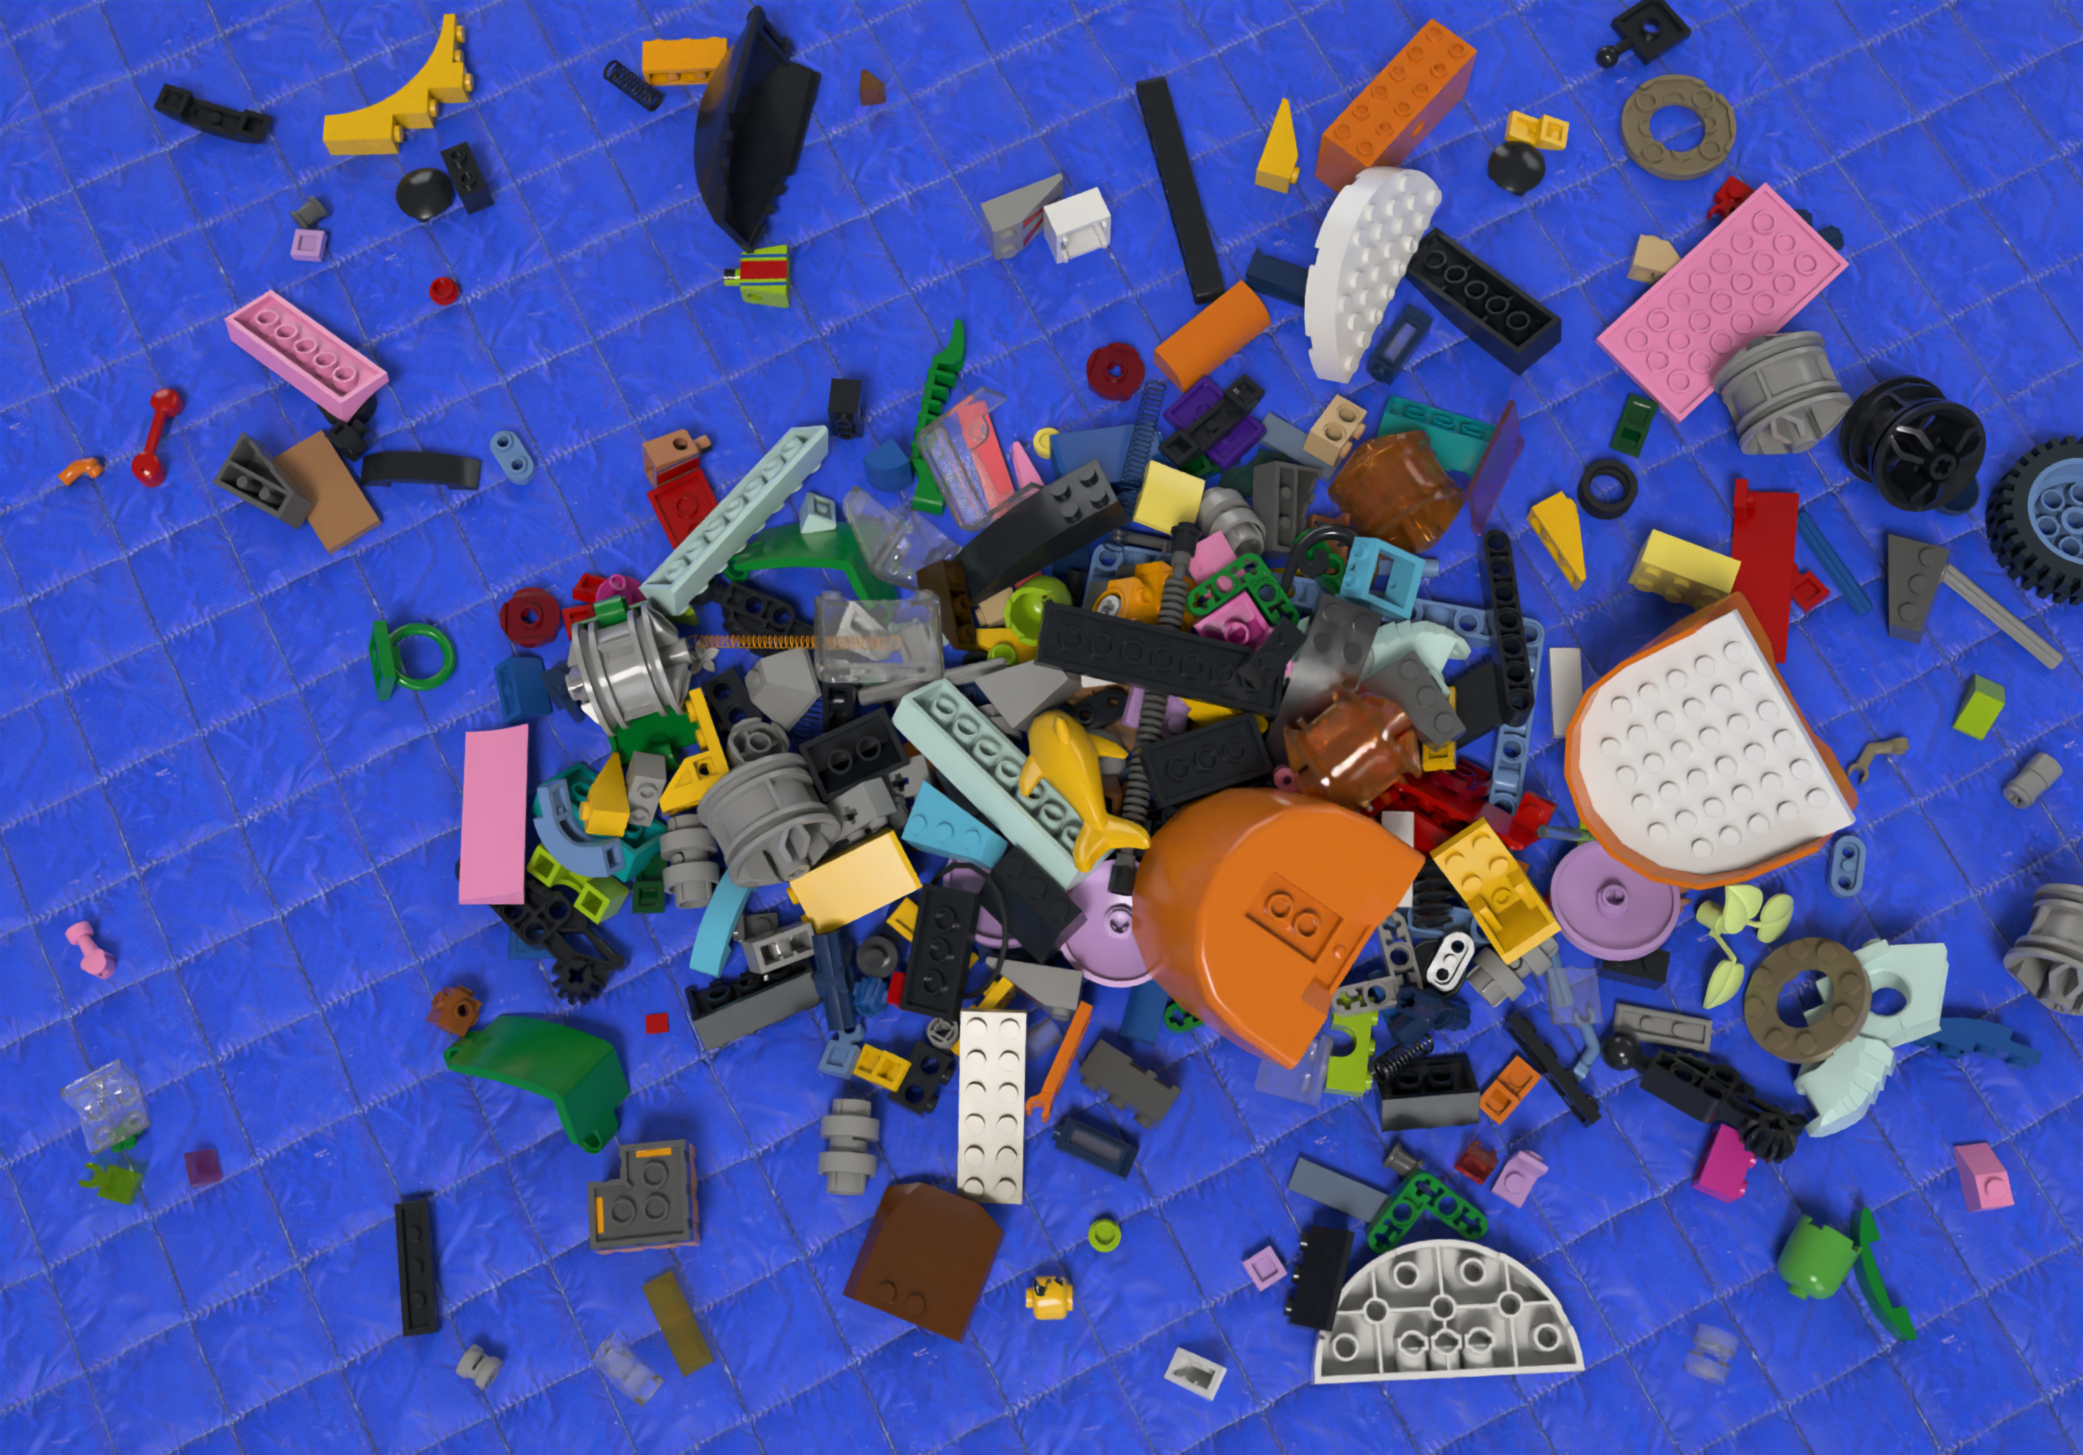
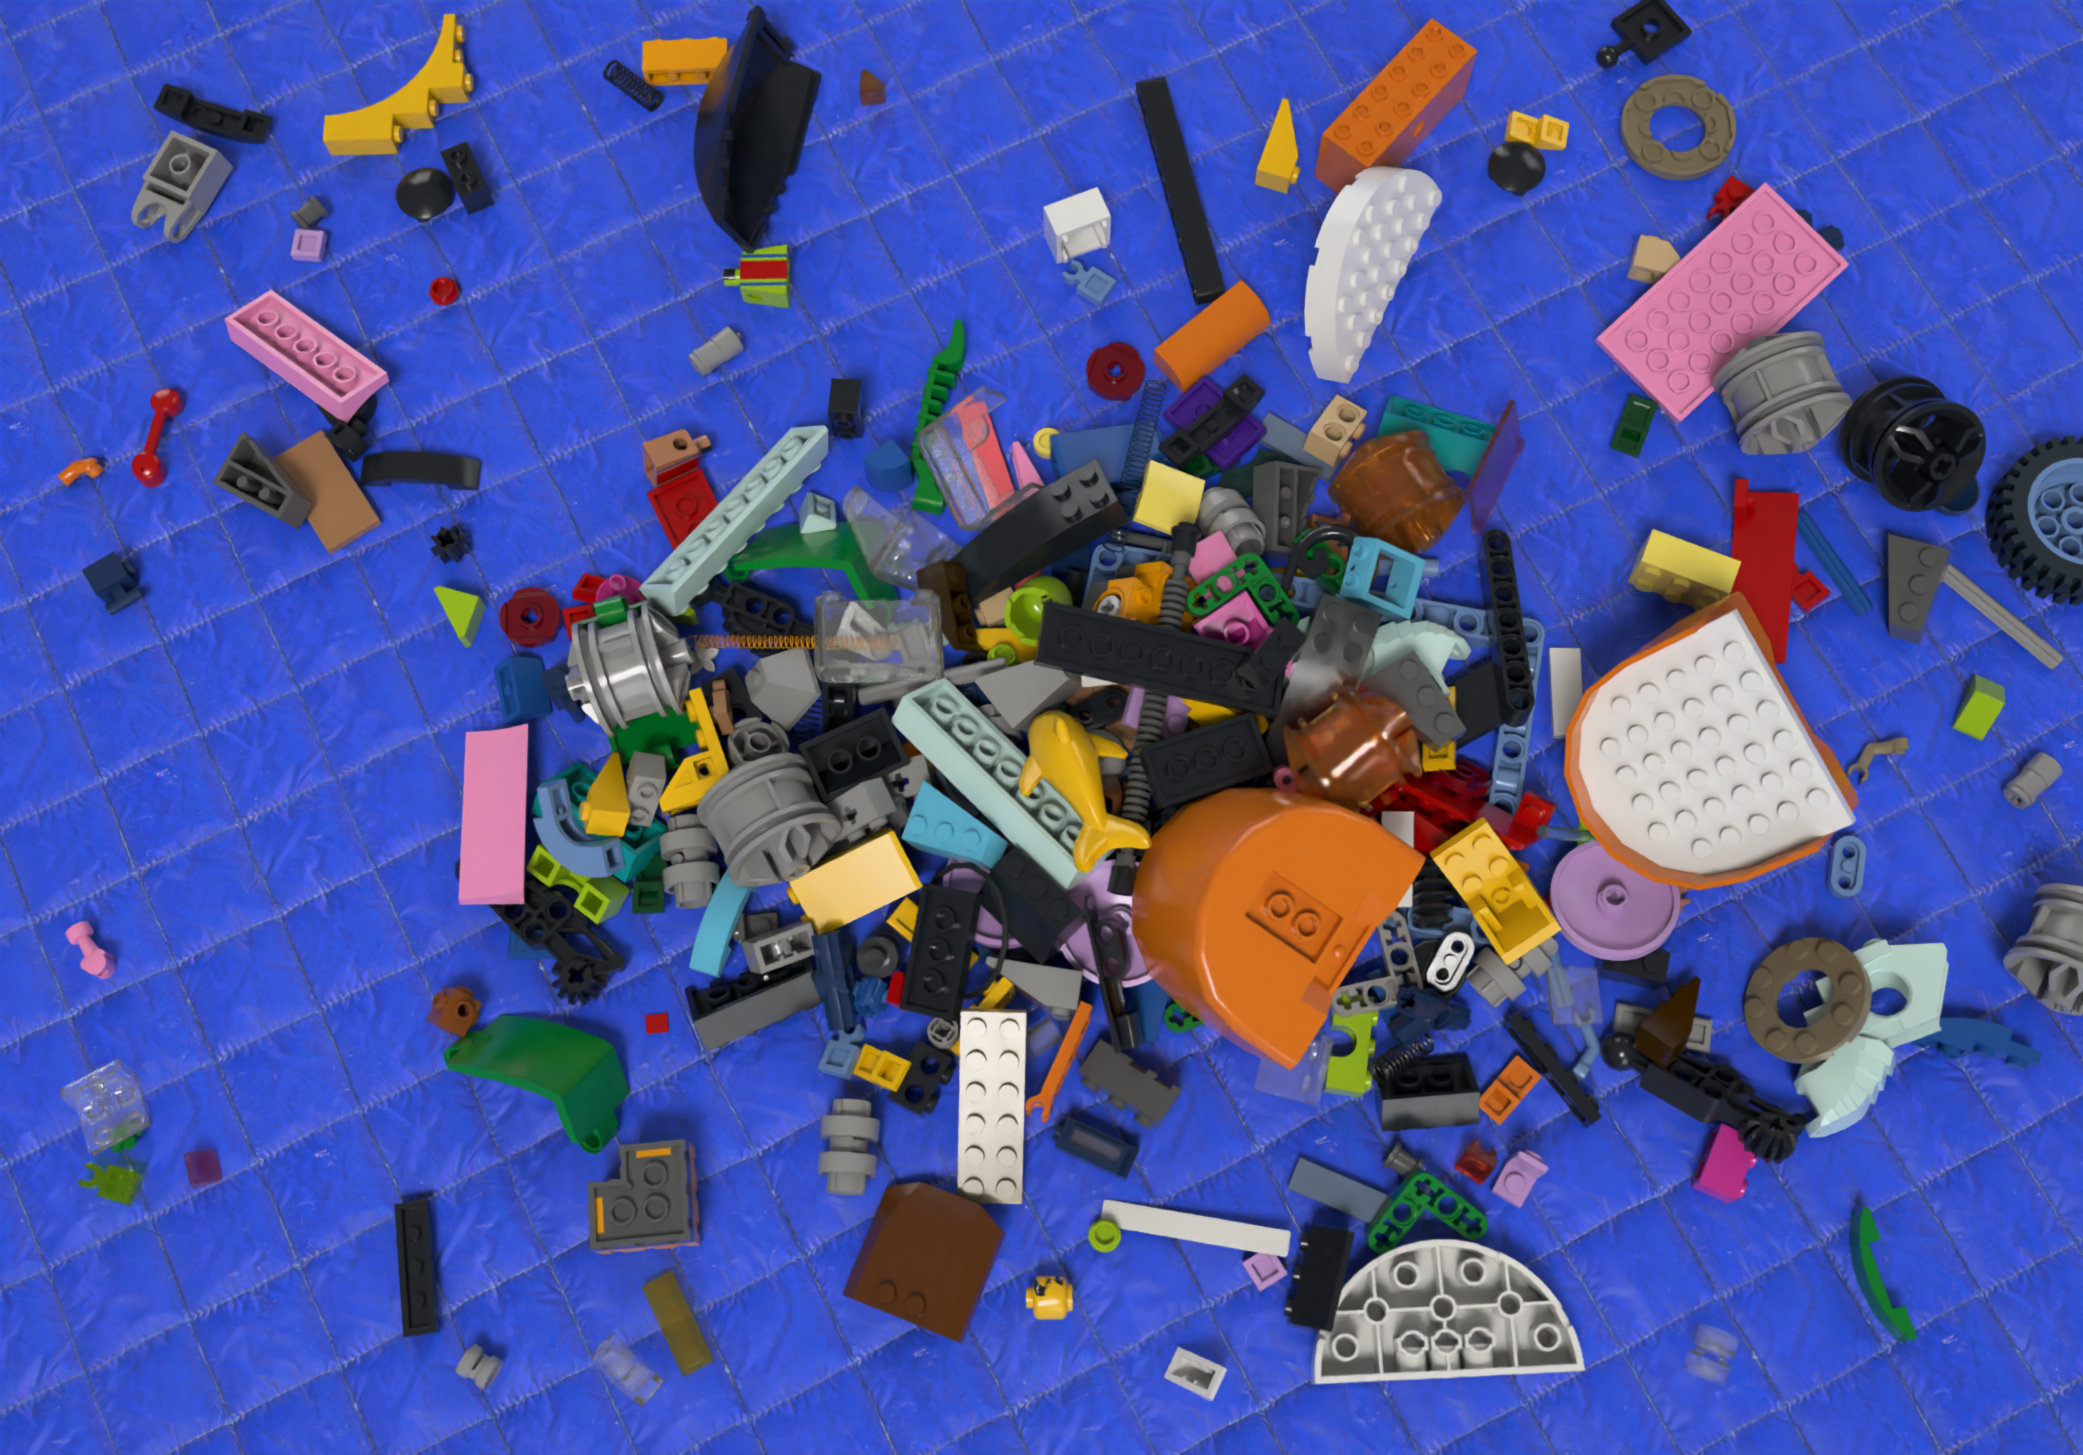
(113, 582): none -> dark blue brick
(180, 185): none -> light grey brick
(386, 658): green tile -> none
(452, 541): none -> black gear
(463, 611): none -> lime slope
(511, 456): medium blue plate -> none
(716, 351): none -> light grey piece
(721, 710): none -> medium nougat plate
(1018, 216): light grey slope -> none
(1092, 284): none -> medium blue plate
(1123, 1024): none -> black panel
(1197, 1228): none -> white sticker
(1277, 279): dark blue window -> none
(1399, 345): dark blue window -> none
(1483, 303): black slope -> none
(1559, 531): yellow slope -> none
(1613, 469): black tyre -> none
(1669, 1028): none -> dark brown slope
(1741, 905): yellowish green plant -> none
(1815, 1260): bright green cylinder -> none
(1982, 1178): bright pink slope -> none

